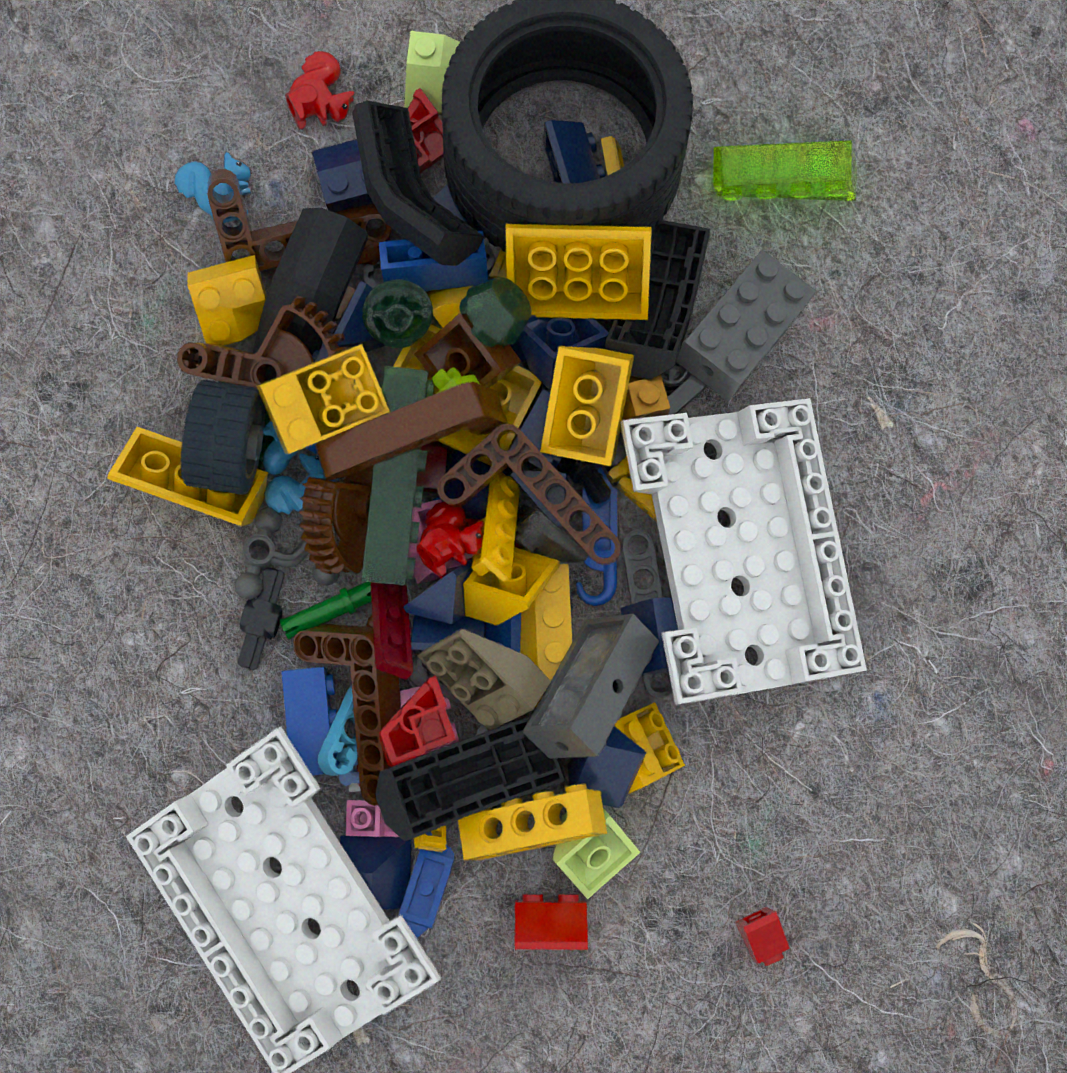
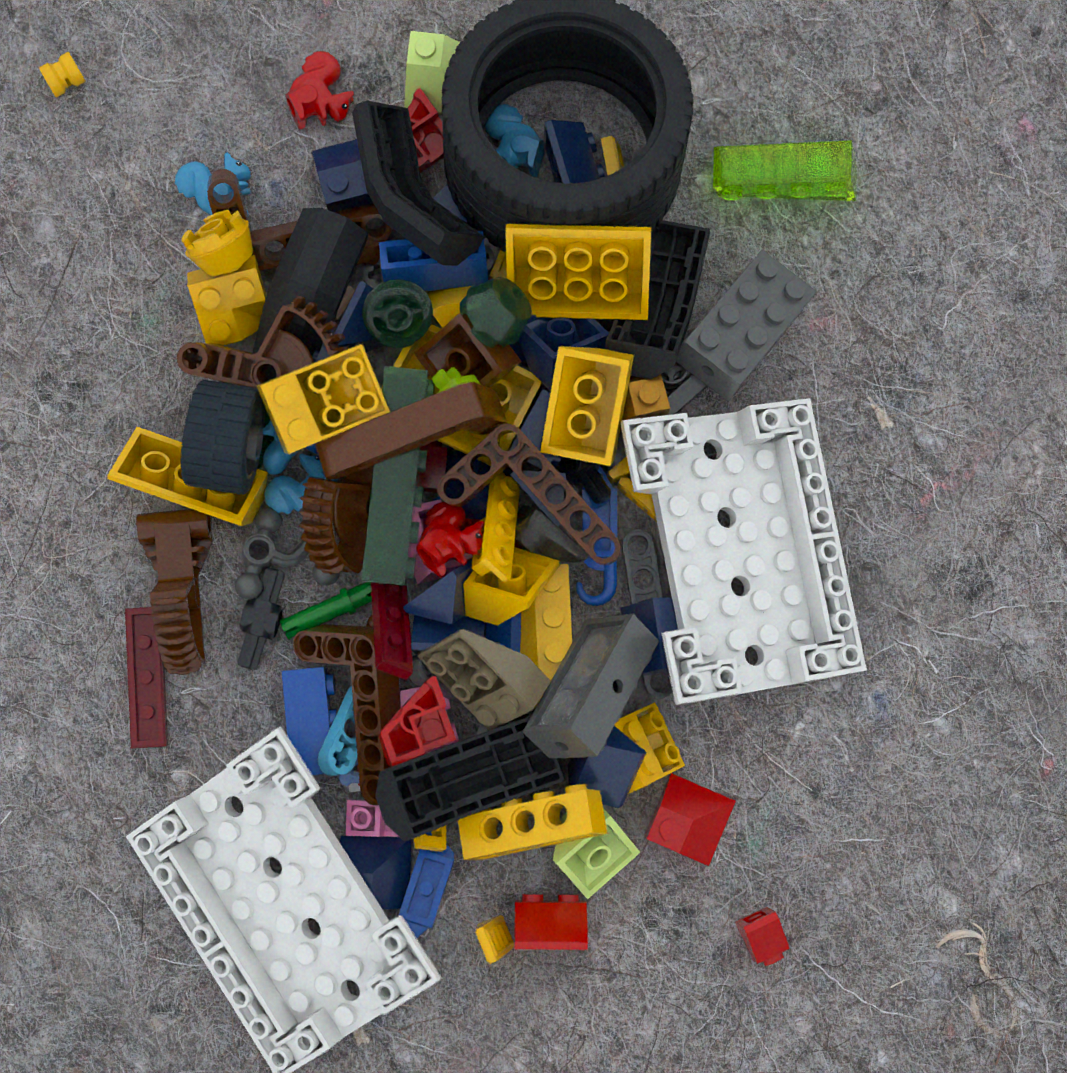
(62, 74): none -> yellow wheel
(145, 681): none -> dark red tile
(177, 548): none -> reddish brown arm
(220, 243): none -> yellow cone
(494, 938): none -> yellow slope
(519, 142): none -> dark azure animal
(689, 819): none -> red slope

